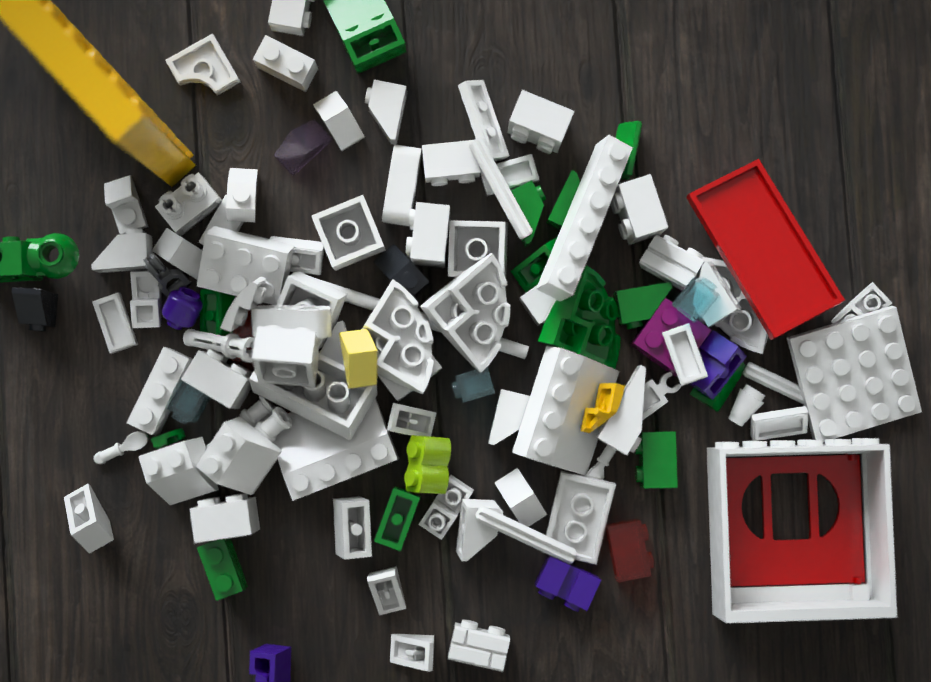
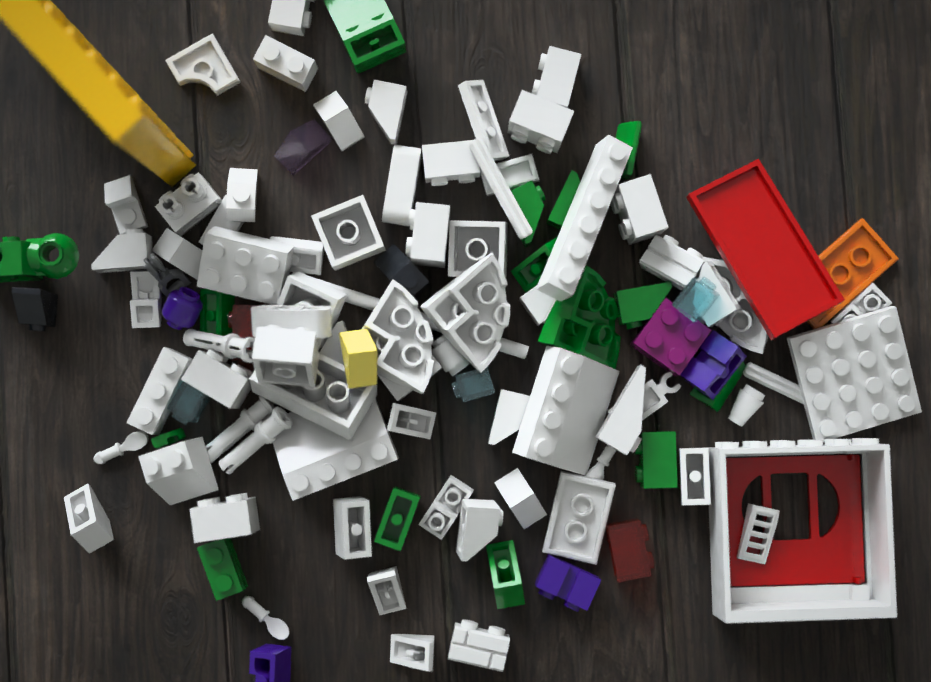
(115, 323): white tile -> none
(239, 456): white slope -> none
(247, 299): white slope -> none
(275, 626): none -> white piece
(427, 464): lime brick -> none
(448, 356): none -> white brick
(505, 574): none -> green slope
(525, 534): white axle -> none
(558, 75): none -> white brick
(606, 405): yellow slope -> none
(685, 354): white tile -> none
(694, 476): none -> white brick
(749, 522): none -> white slope
(779, 423): white tile -> none
(854, 264): none -> orange tile

